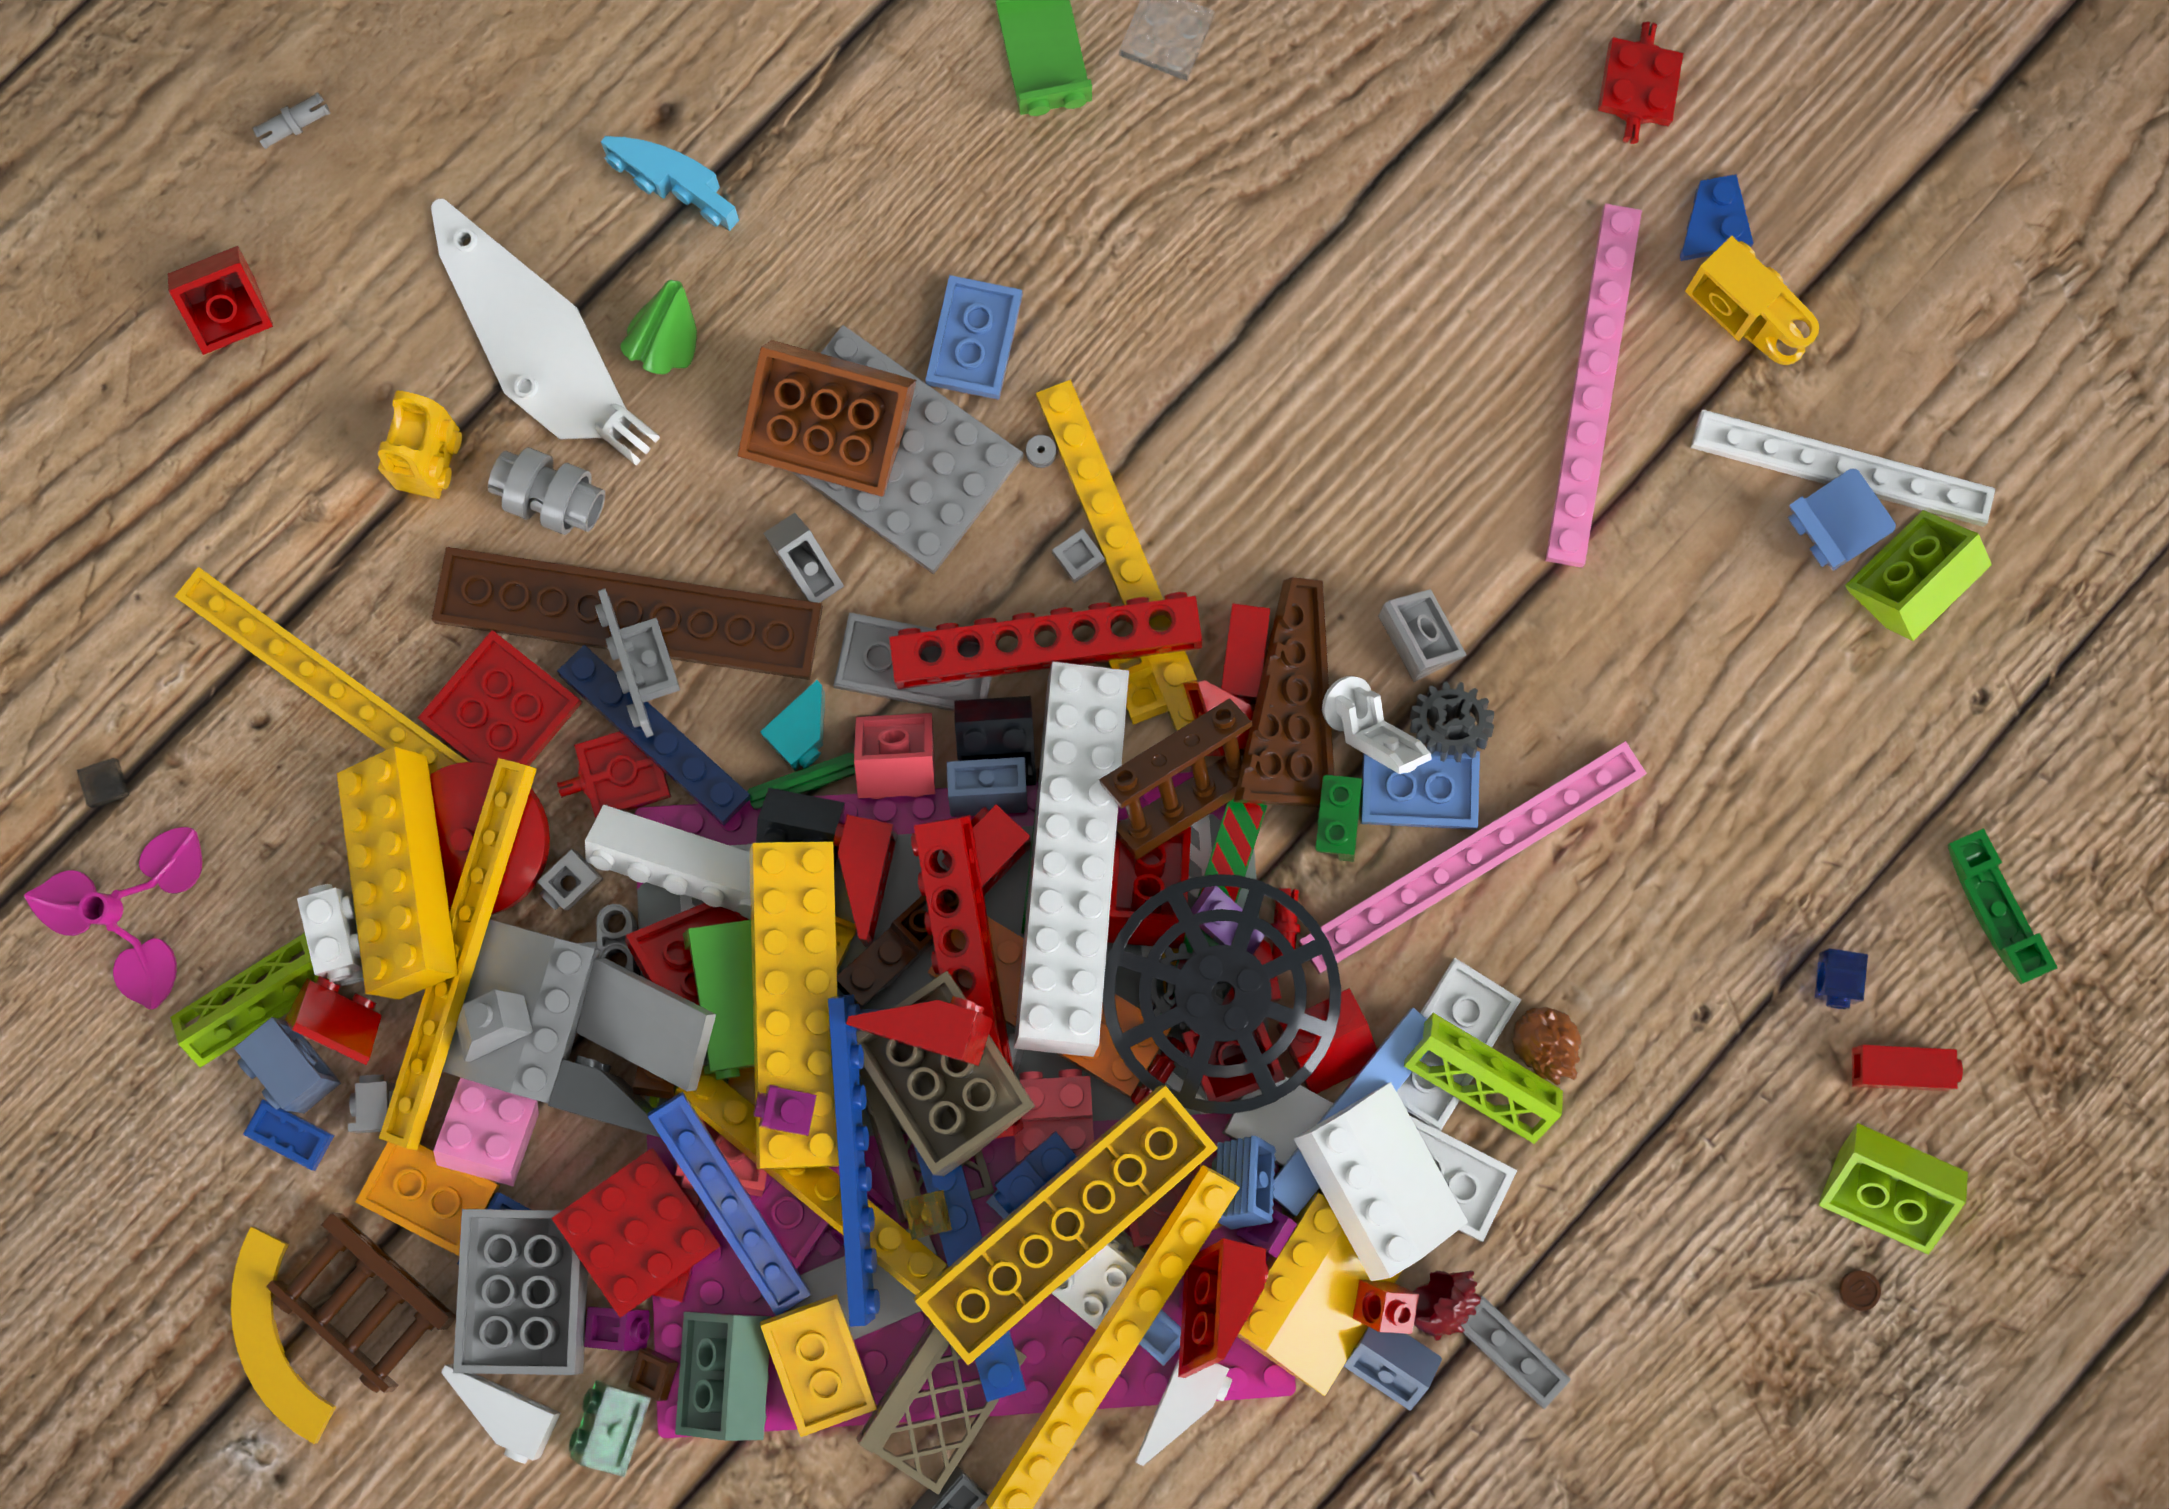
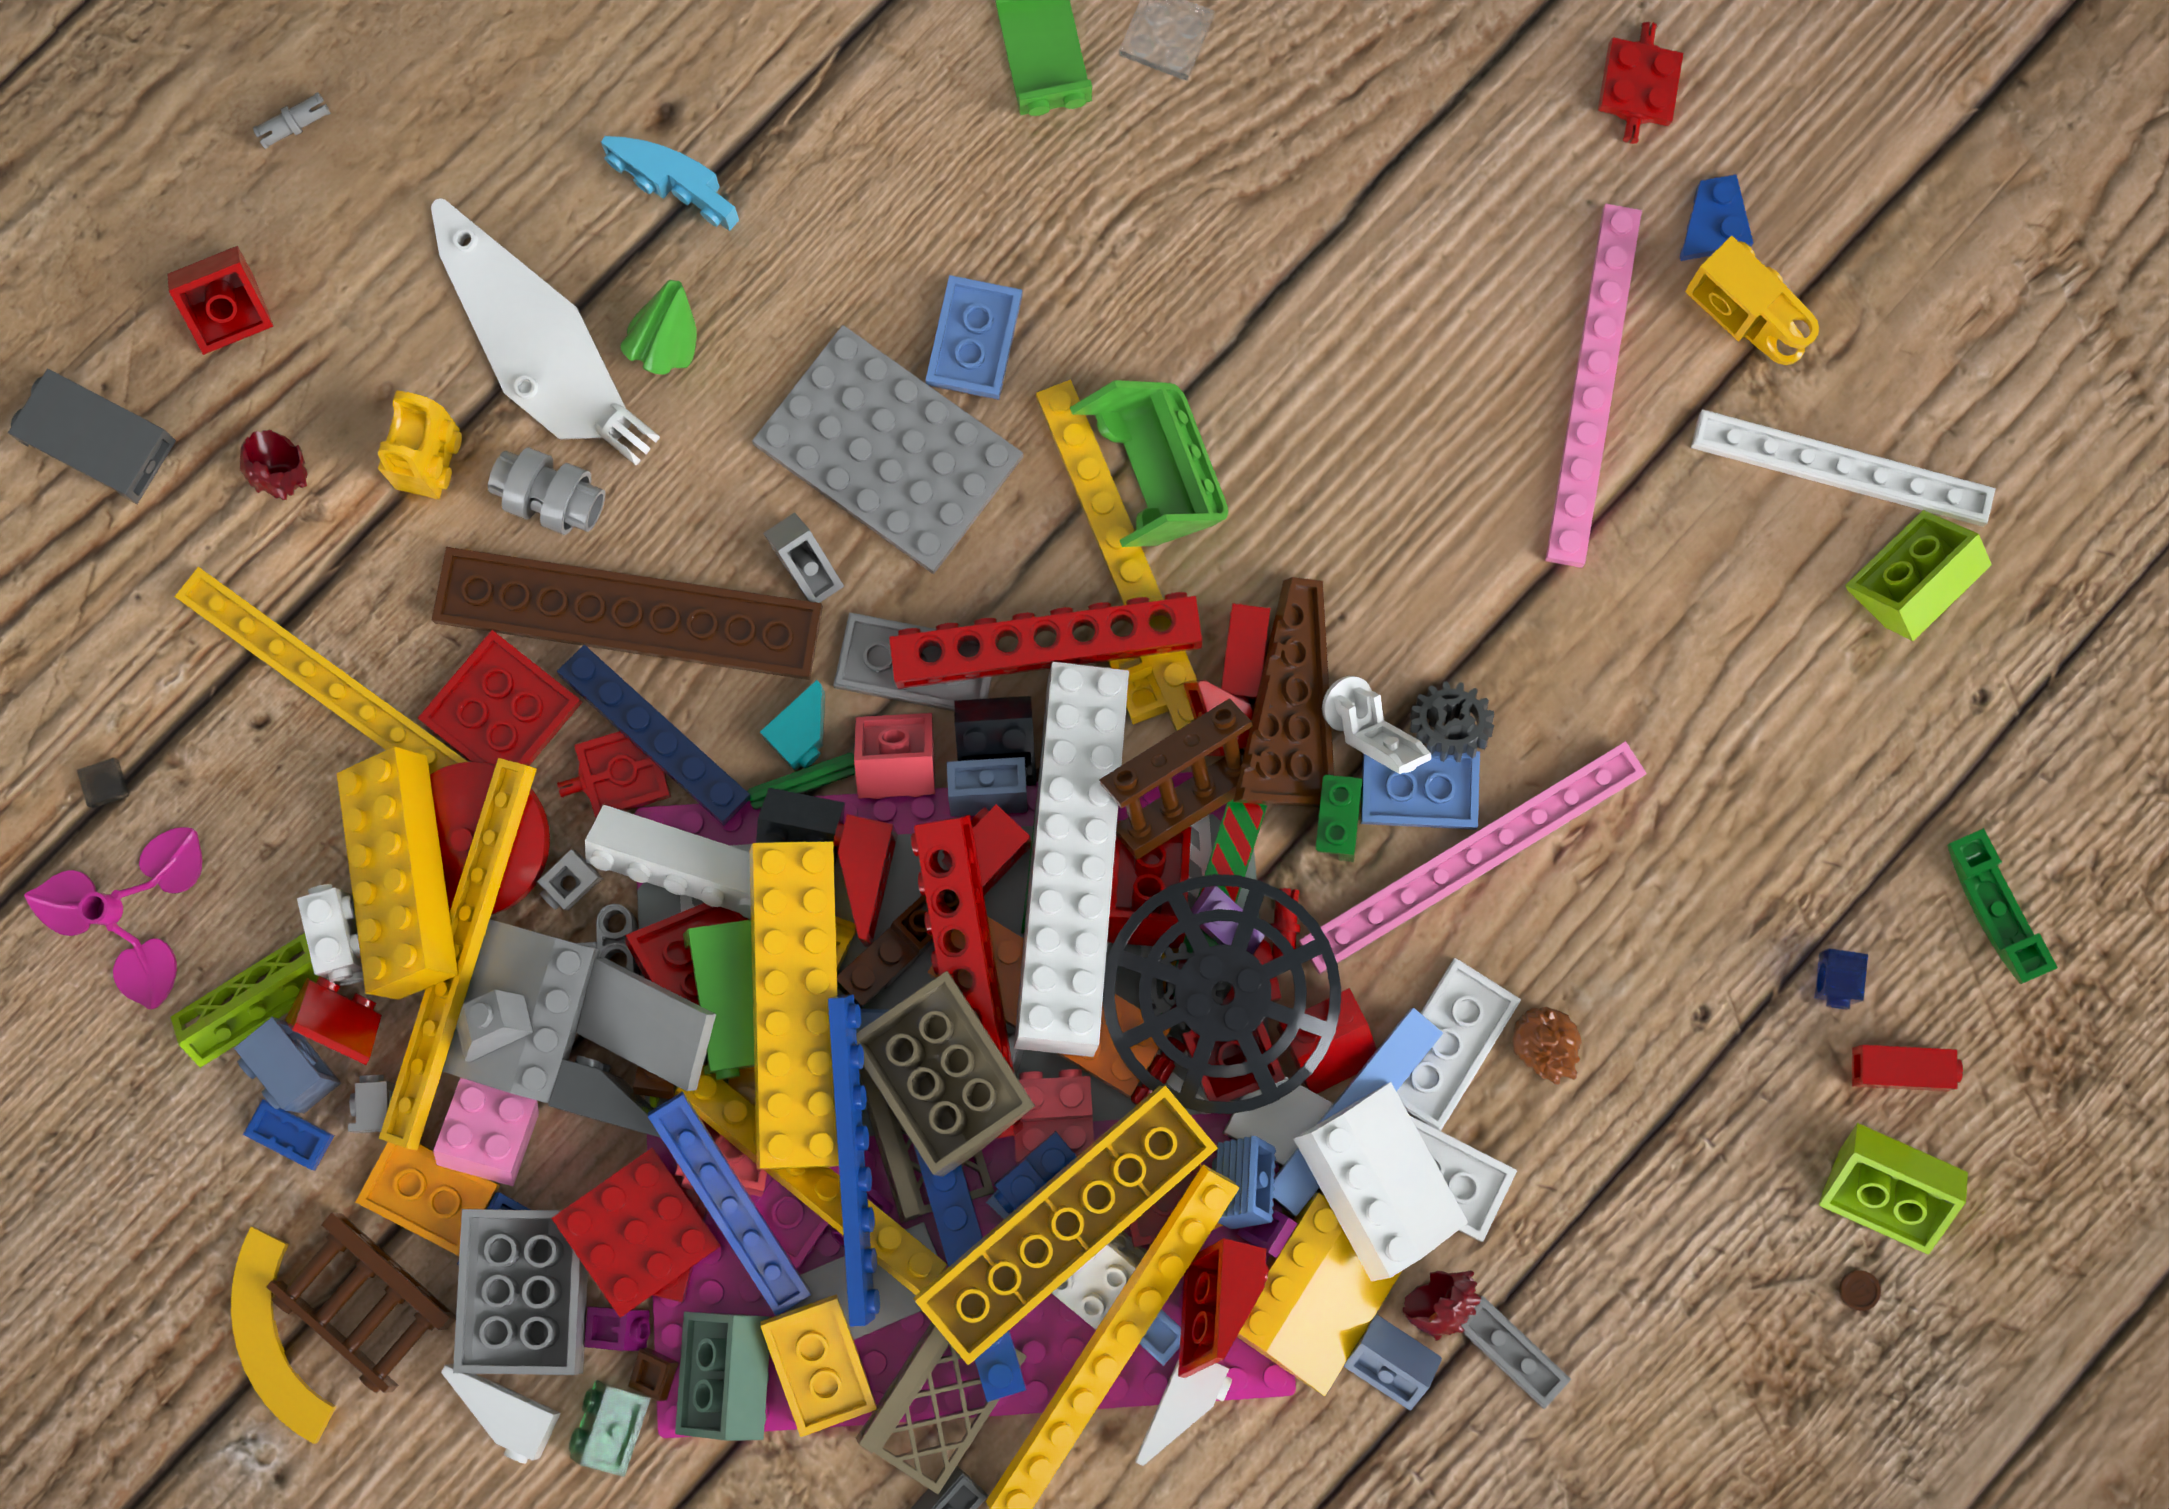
(92, 435): none -> dark grey panel
(272, 464): none -> dark red hair
(644, 661): light grey bracket -> none
(785, 1110): magenta bracket -> none
(825, 417): dark orange slope -> none
(927, 1215): clear yellow plate -> none
(936, 1026): red slope -> none
(1044, 443): light grey piece -> none
(1078, 555): light grey plate -> none
(1165, 456): none -> bright green windscreen
(1385, 1306): red brick -> none
(1421, 633): light grey slope -> none
(1487, 1067): lime fence -> none
(1841, 519): medium blue bracket -> none

